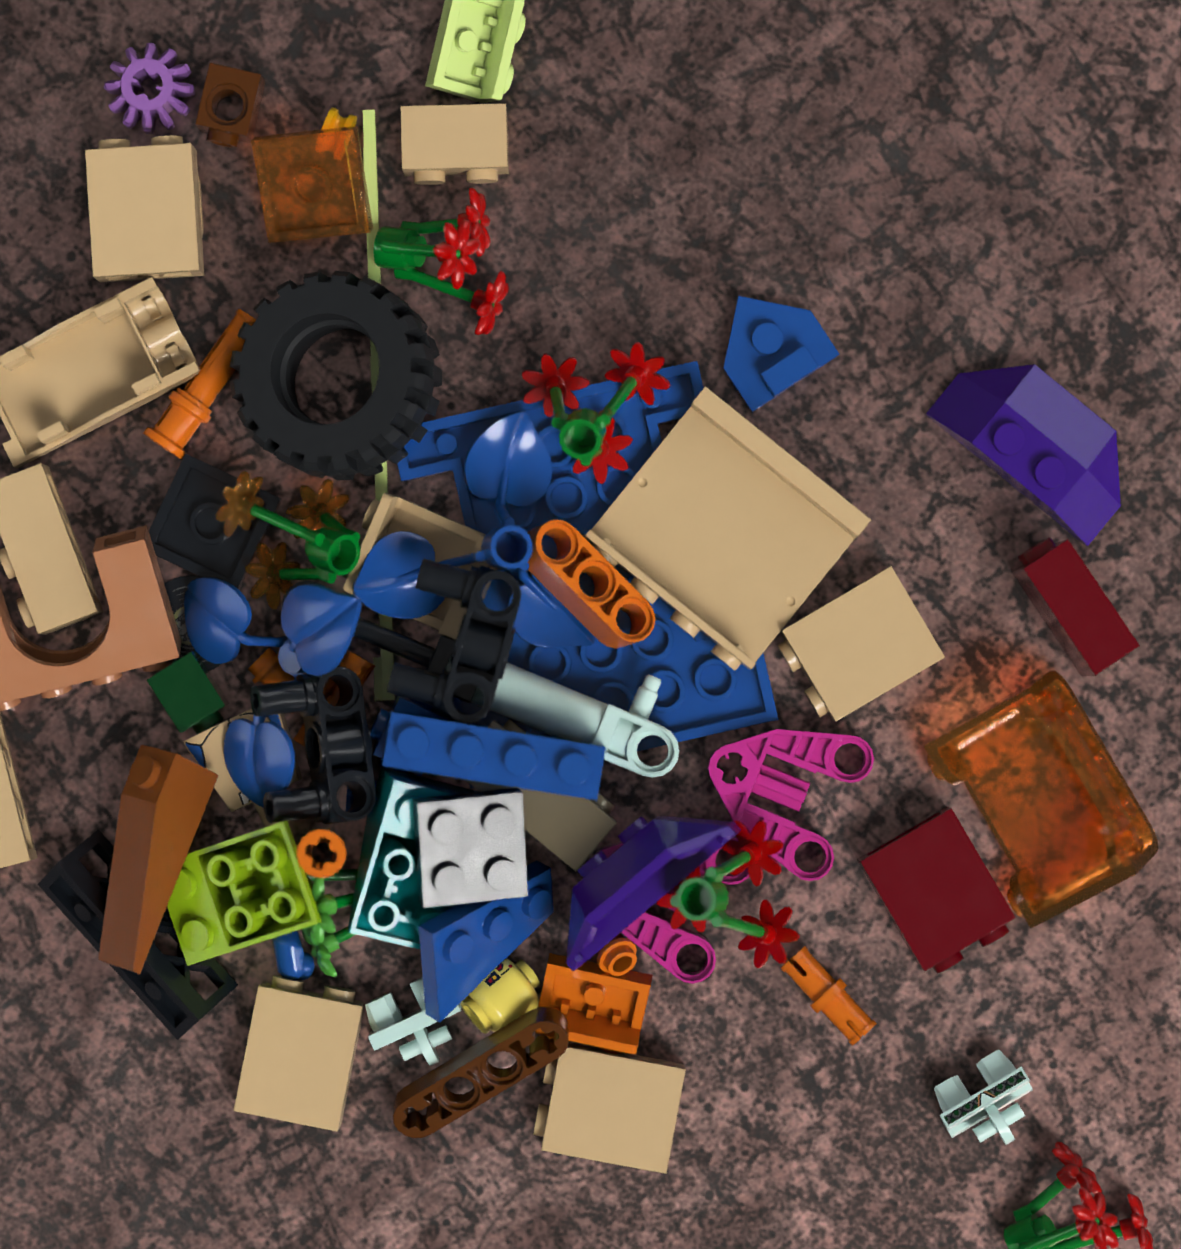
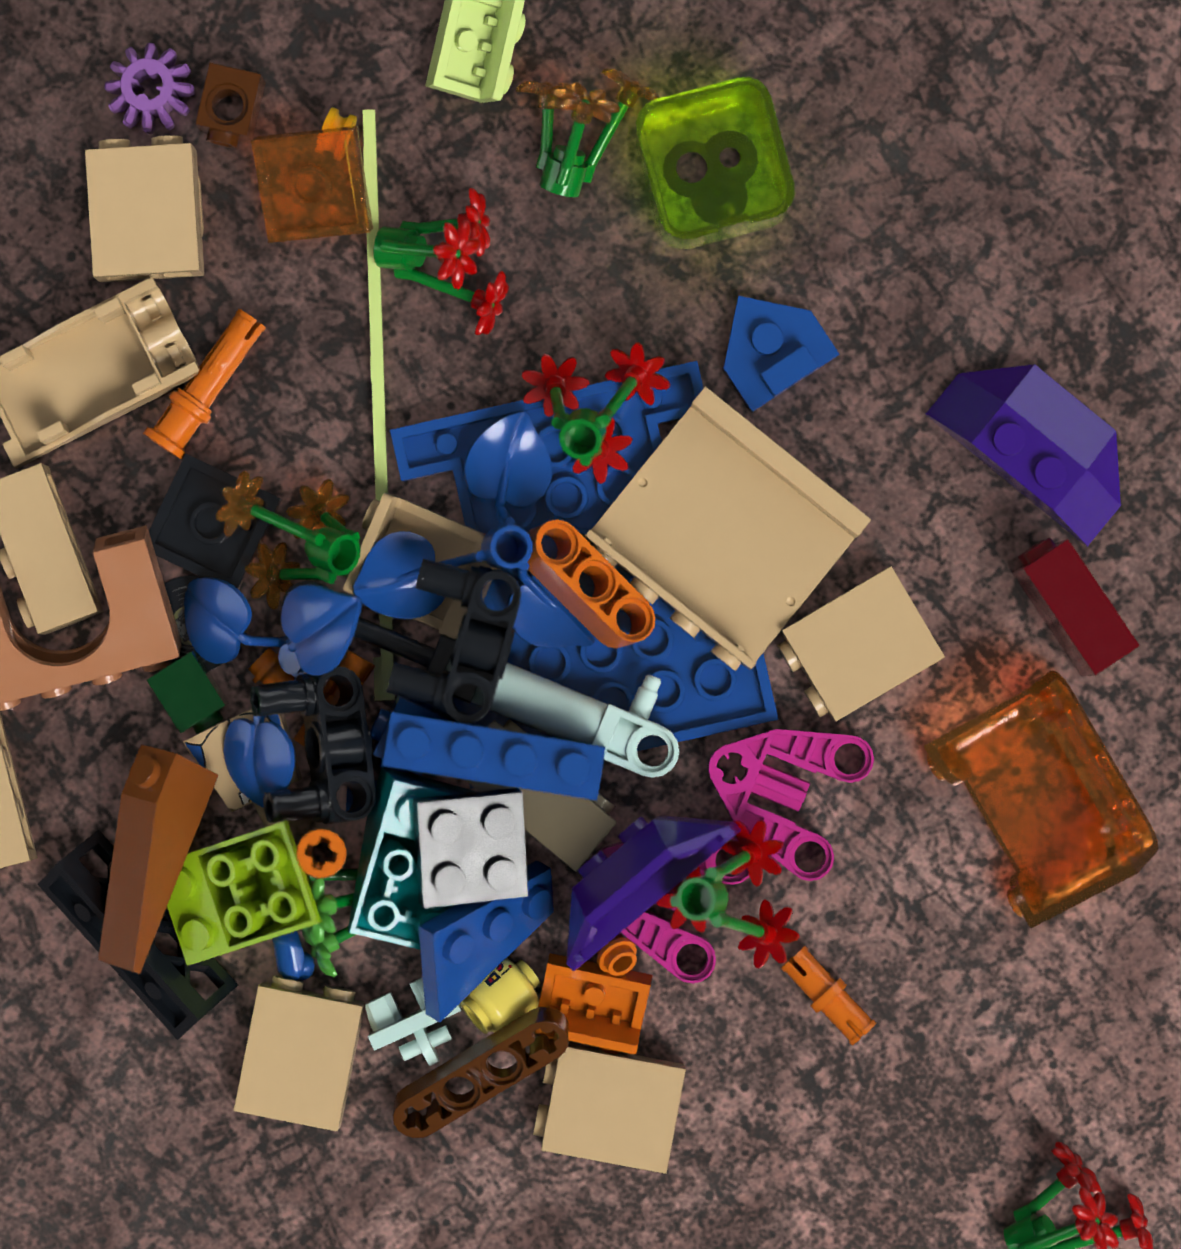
(279, 343): black tyre -> none
(454, 142): tan brick -> none
(565, 167): none -> plant
(727, 199): none -> clear neon green piece
(937, 891): dark red brick -> none
(1004, 1087): light aqua hips -> none

